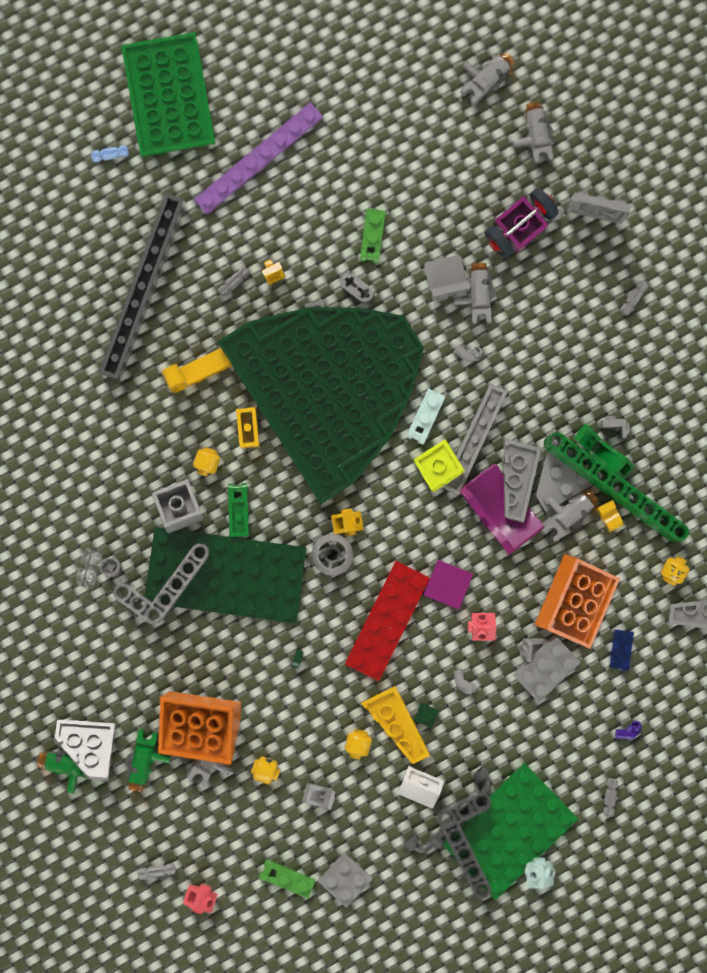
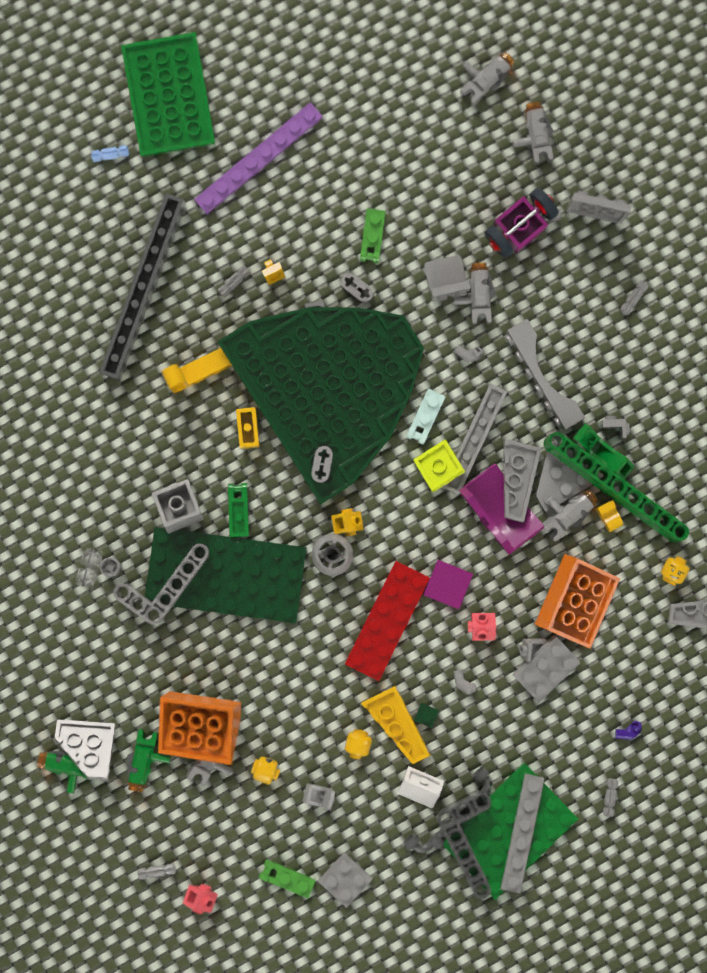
(206, 461): yellow head -> none
(297, 659): dark green tile -> none
(326, 465): none -> light grey beam
(522, 833): none -> light grey plate
(539, 873): light aqua brick -> none
(564, 409): none -> light grey arch
(621, 649): clear blue plate -> none

